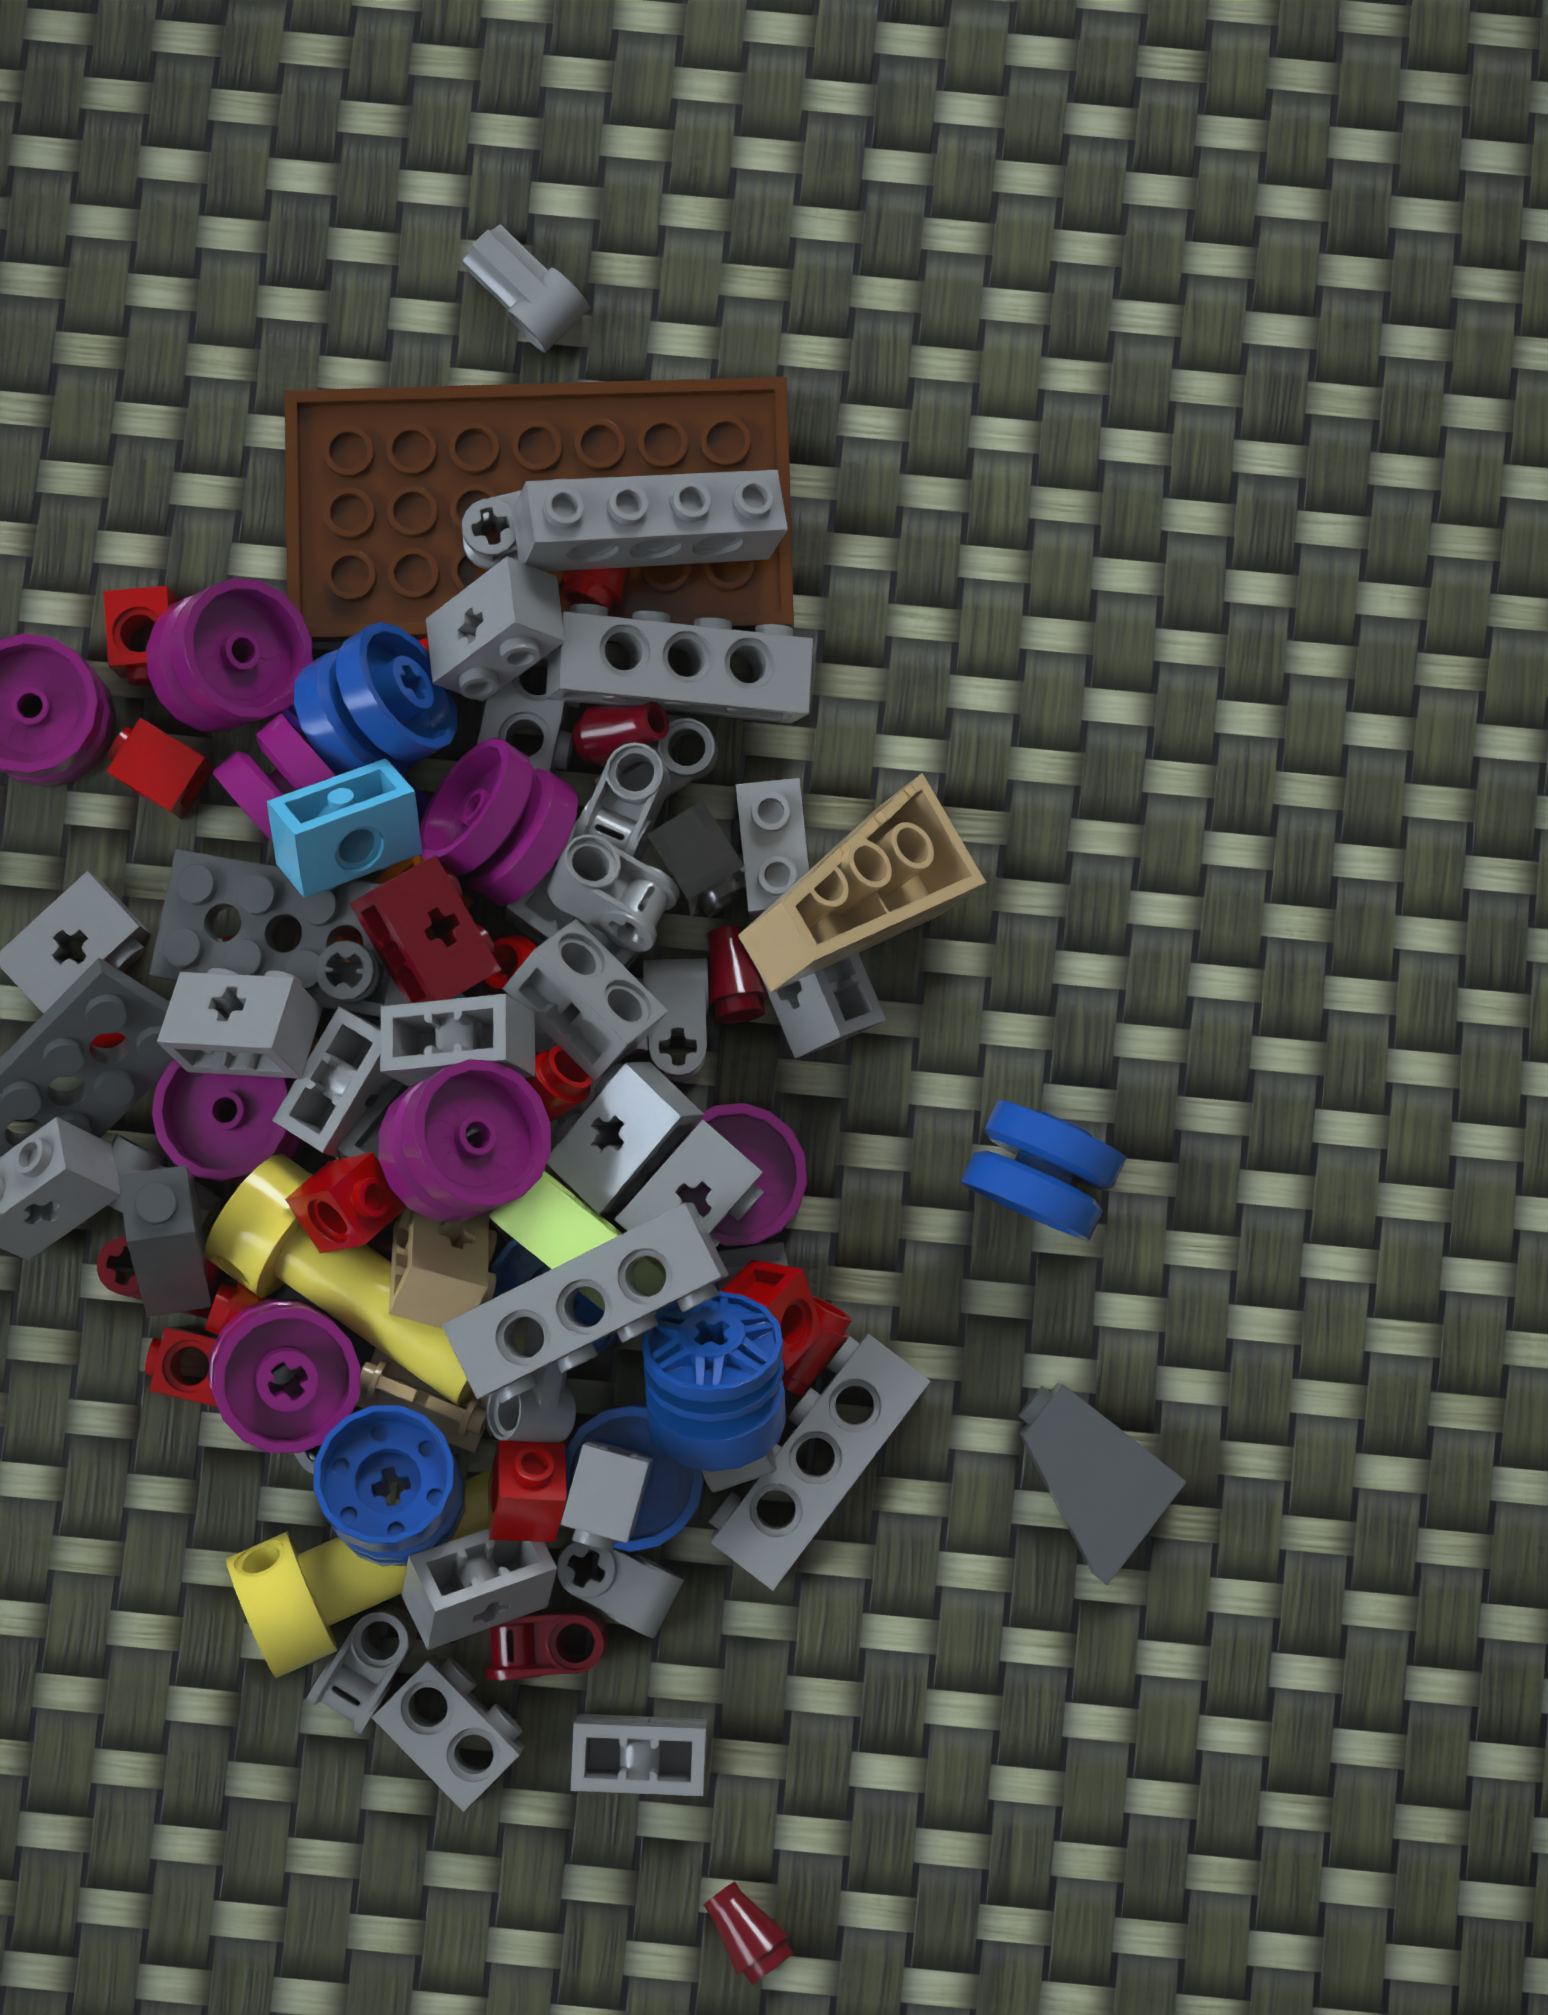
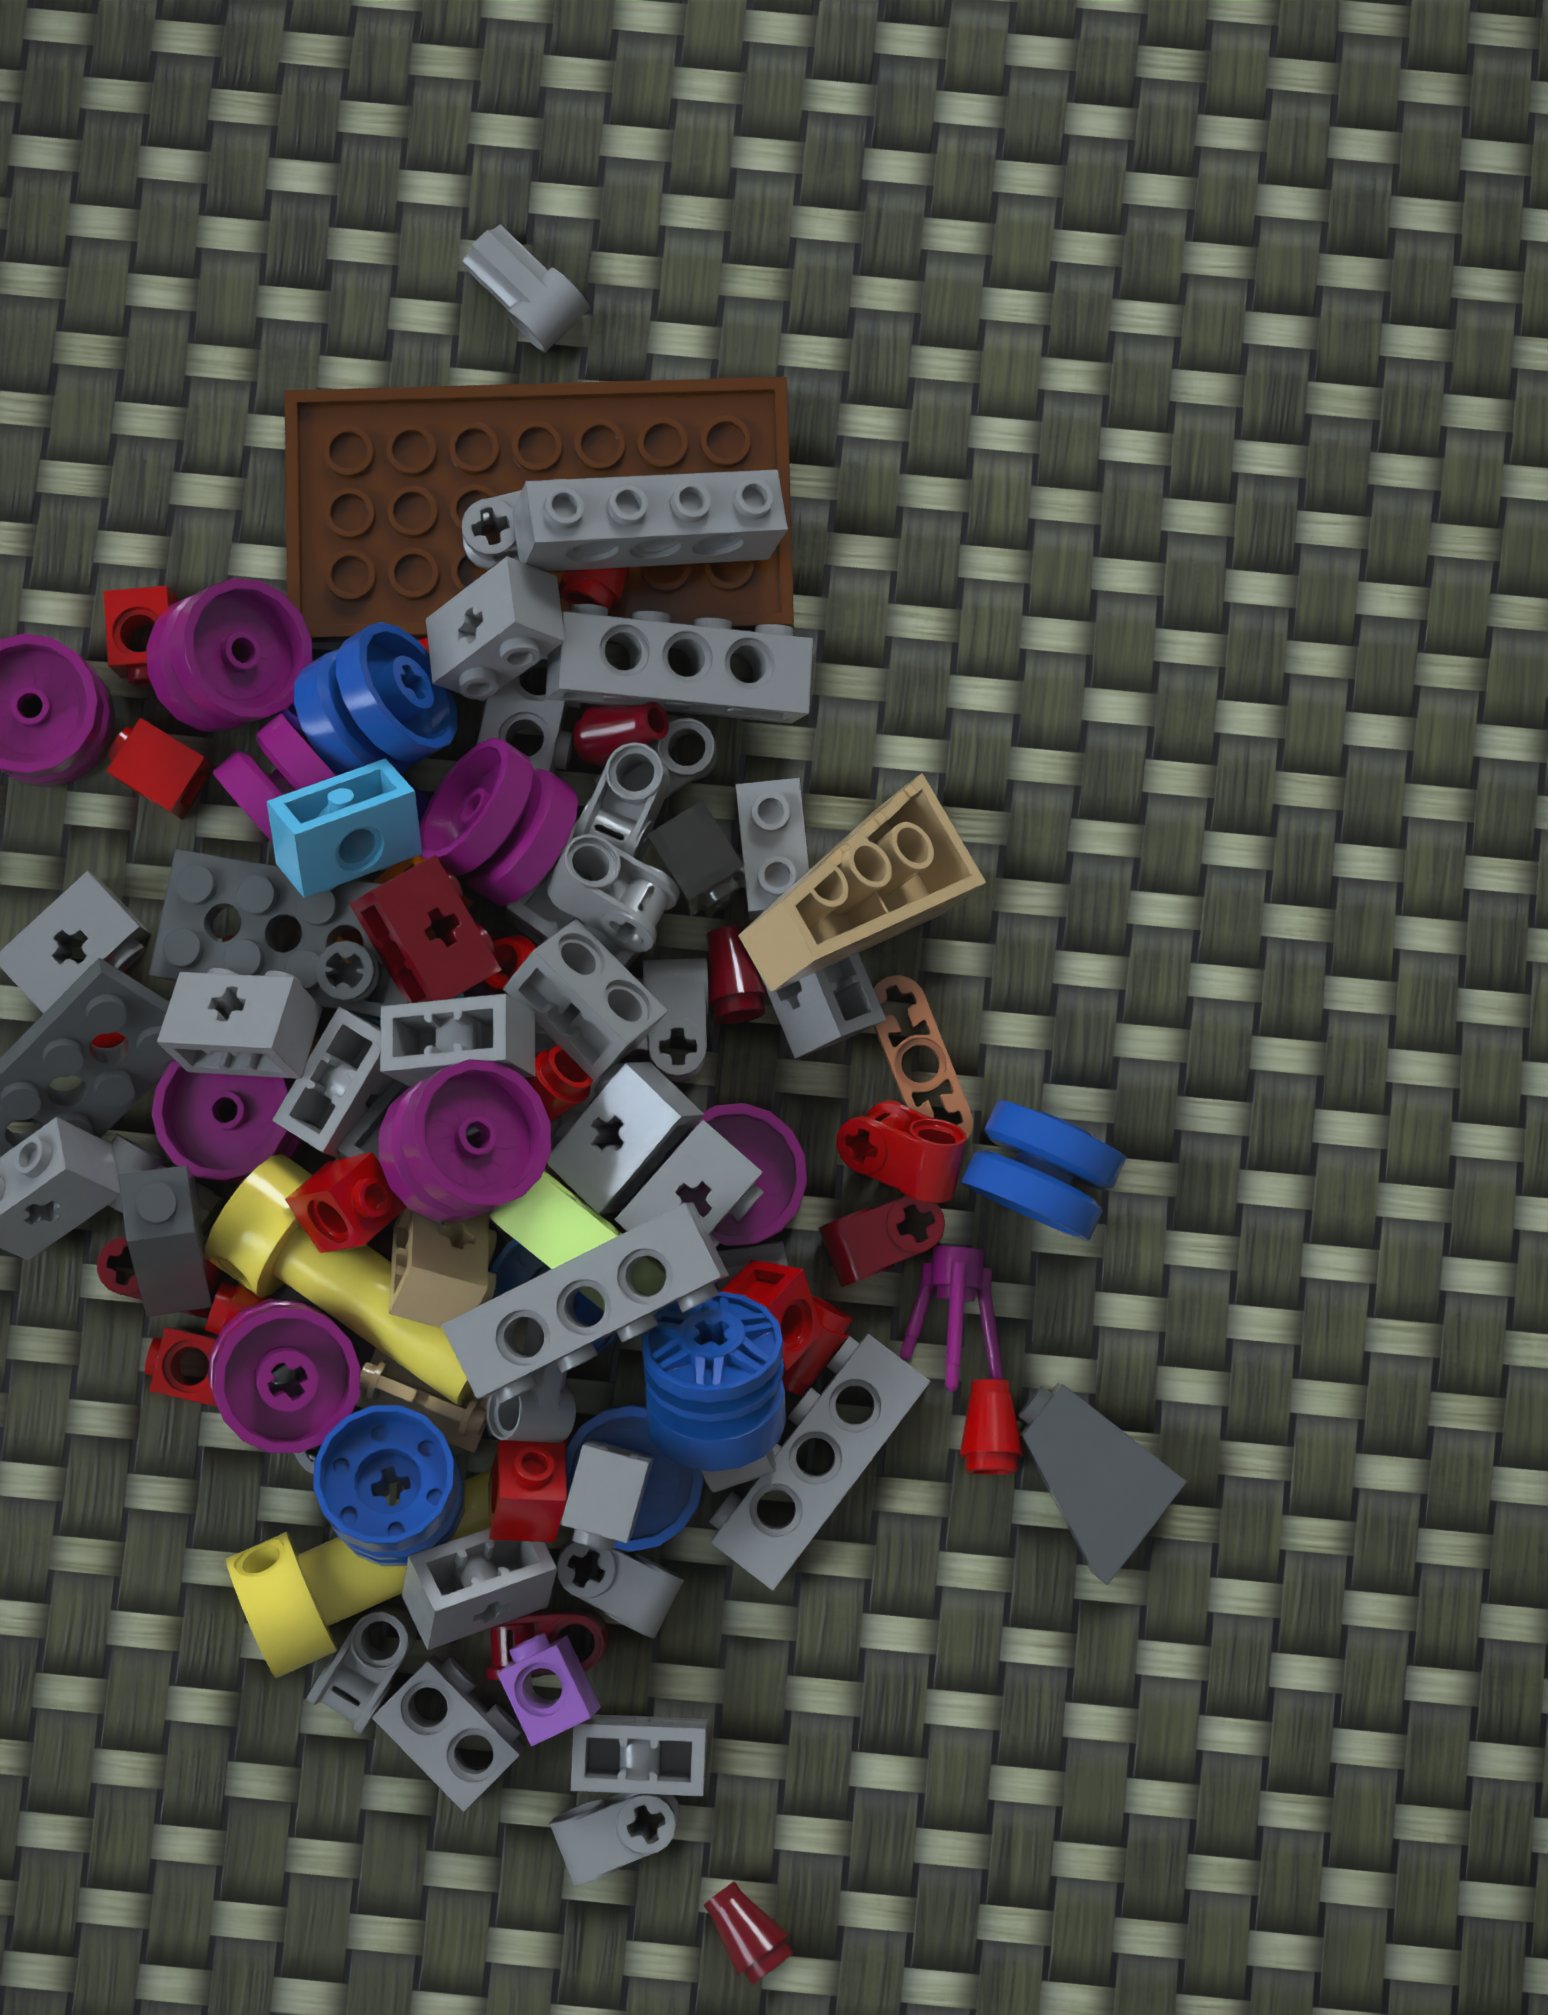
(541, 1716): none -> medium lavender brick
(605, 1837): none -> light grey piece
(872, 1241): none -> dark red piece
(904, 1150): none -> red piece
(917, 1014): none -> nougat beam
(957, 1276): none -> magenta plant
(990, 1430): none -> red cone

